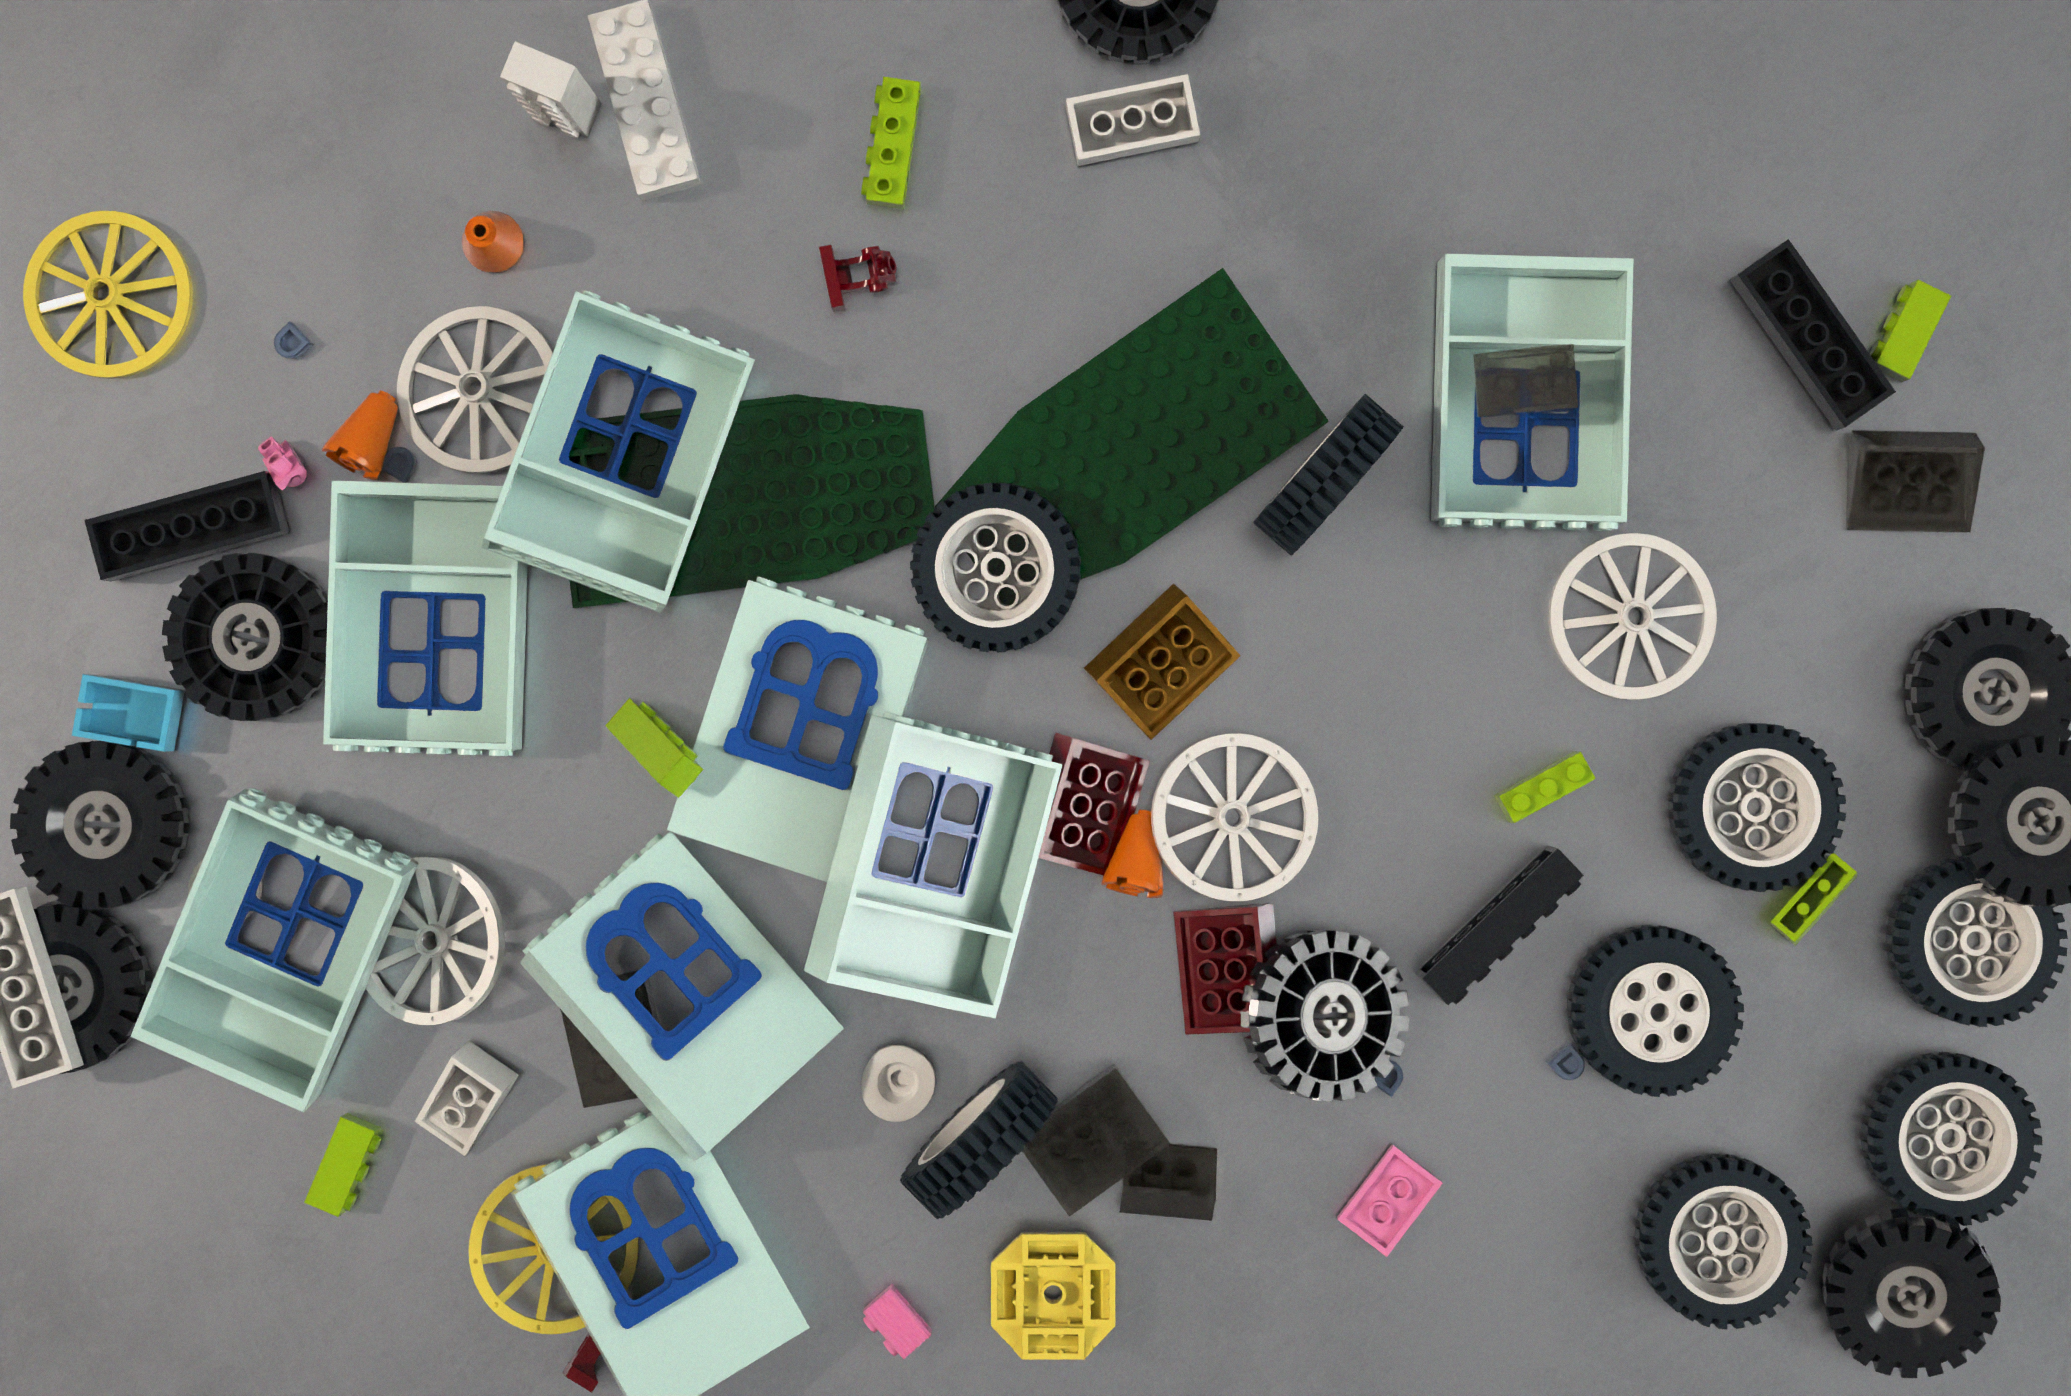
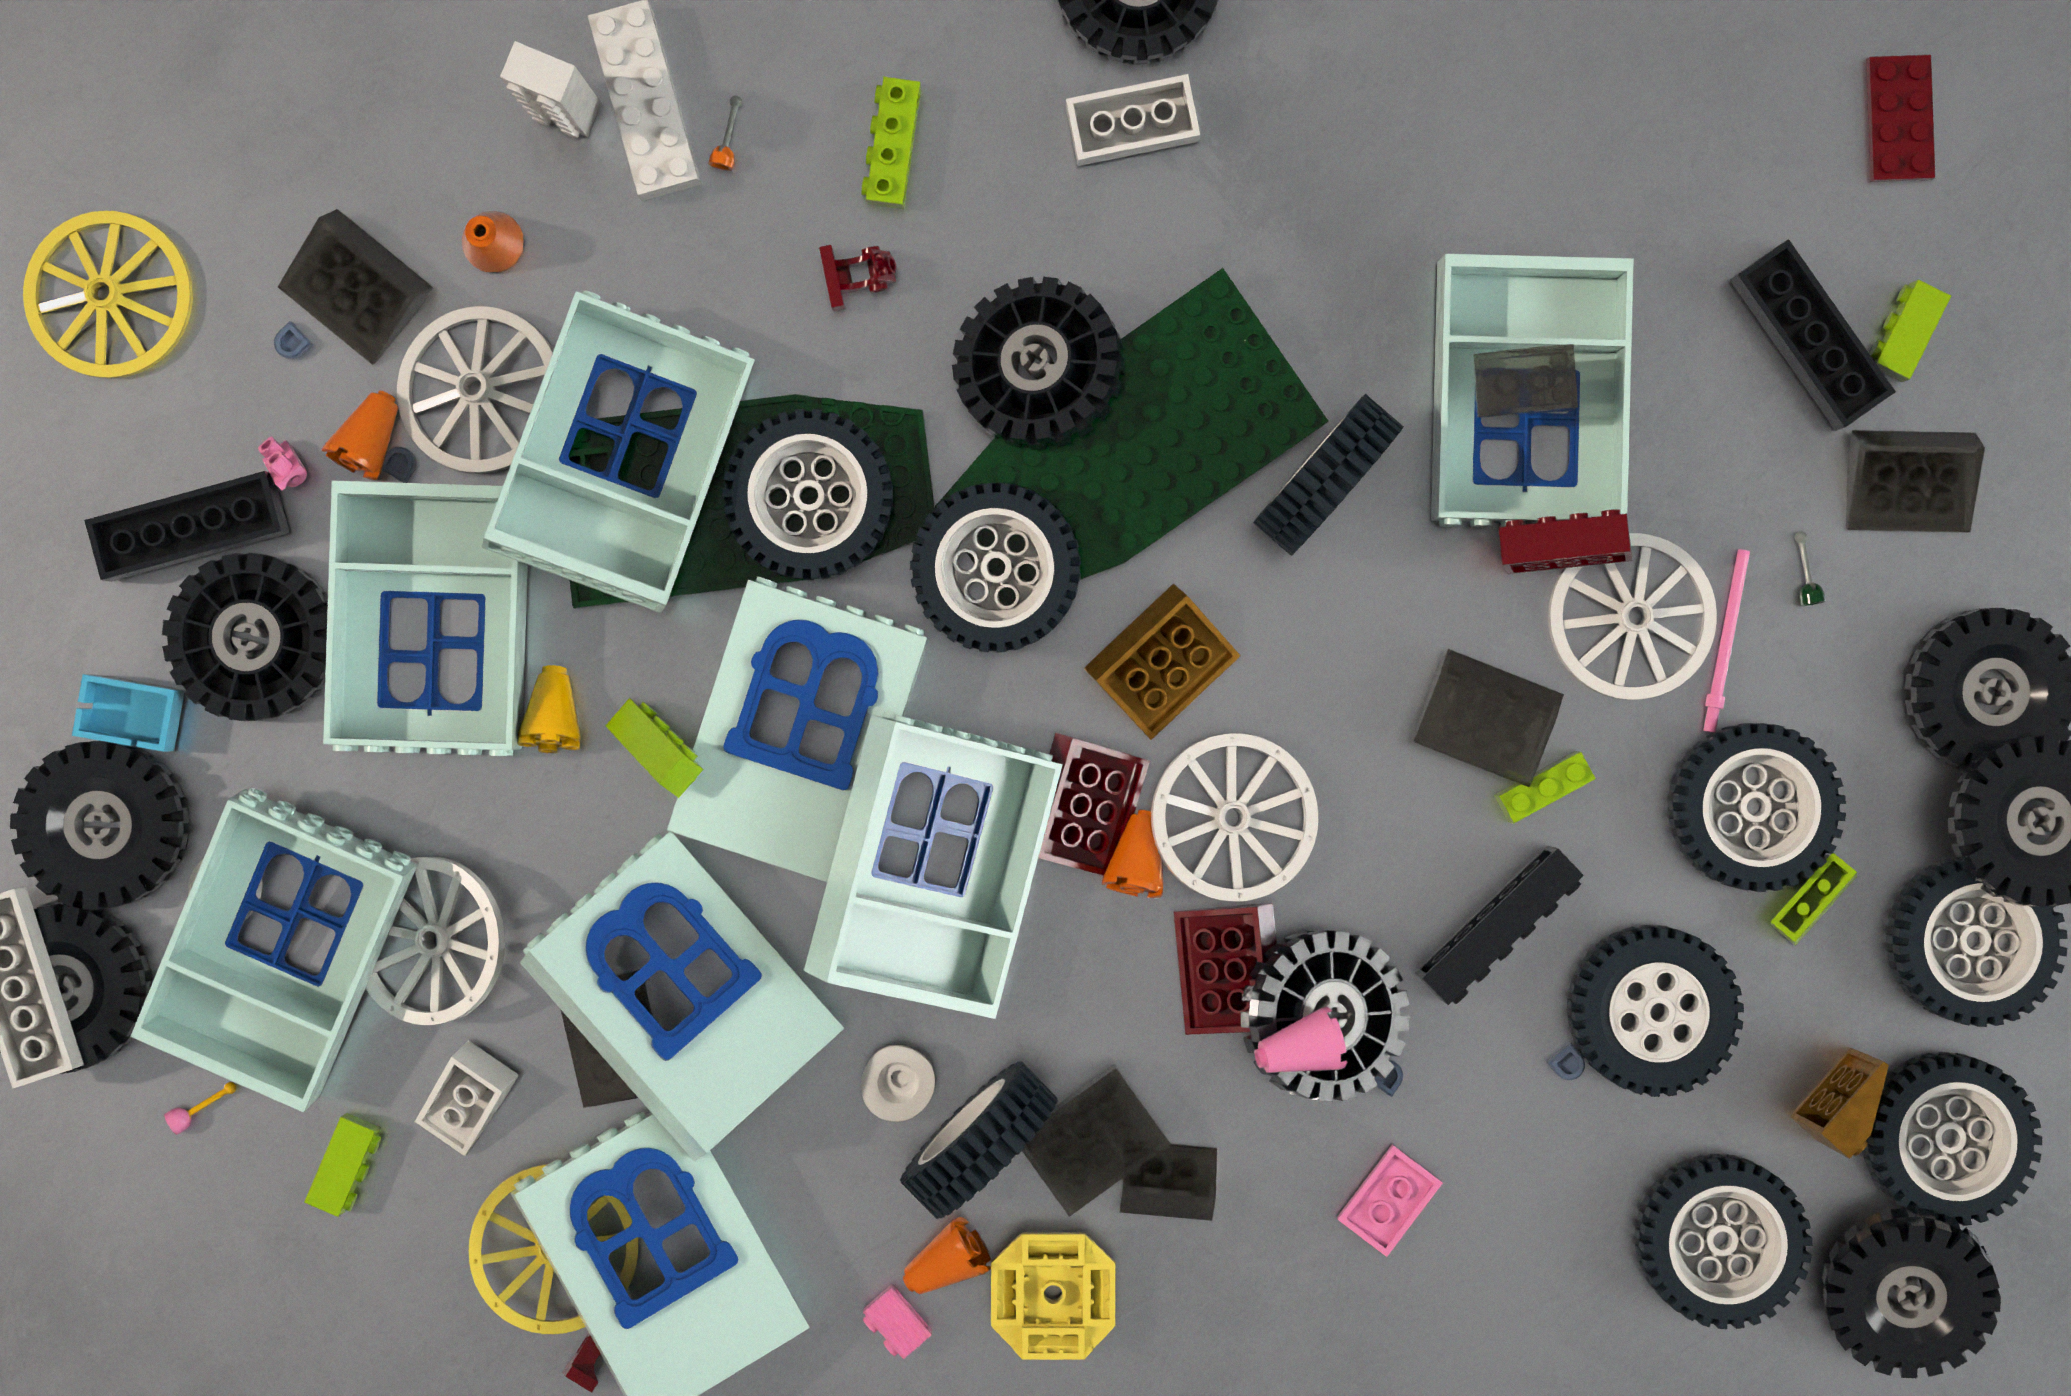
(180, 1119): none -> hinge
(354, 285): none -> clear smoke slope
(551, 714): none -> yellow cone
(722, 156): none -> hinge
(759, 470): none -> wheel
(948, 1259): none -> orange cone
(1066, 392): none -> black wheel
(1305, 1045): none -> bright pink cone
(1488, 717): none -> clear smoke slope
(1566, 542): none -> dark red slope
(1715, 700): none -> bright pink bar
(1811, 592): none -> hinge
(1845, 1103): none -> pearl gold slope
(1900, 118): none -> dark red plate

